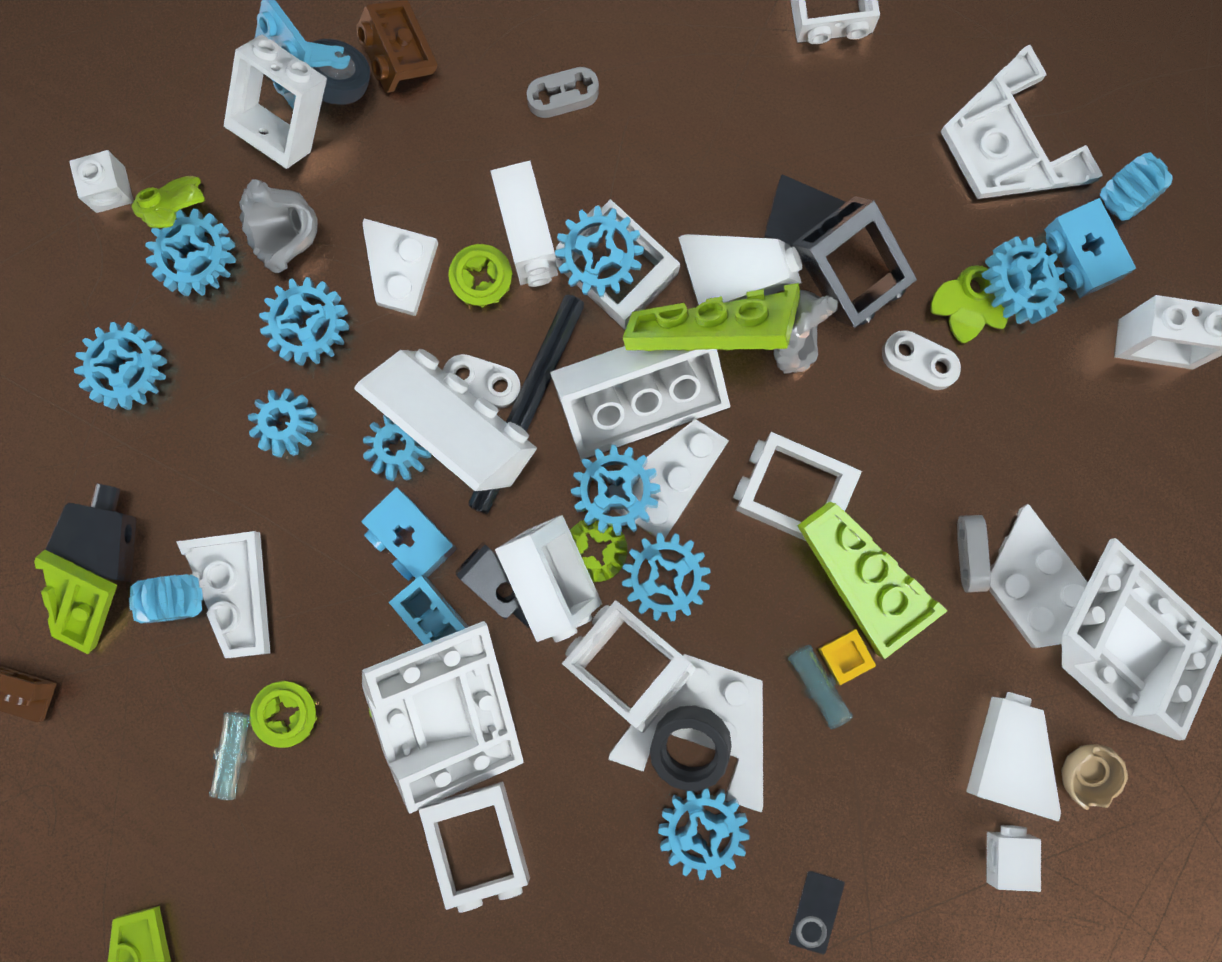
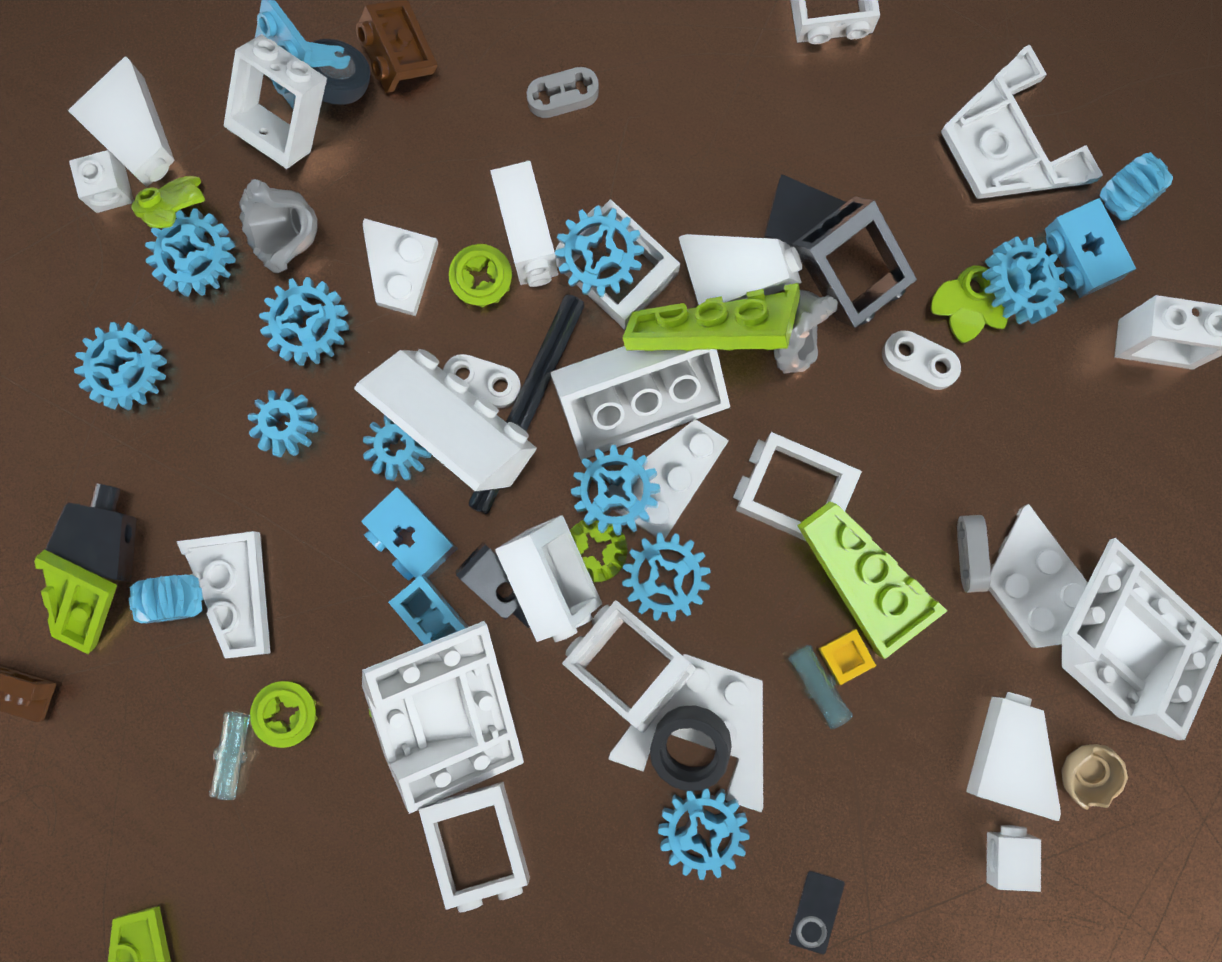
(126, 122): none -> white slope

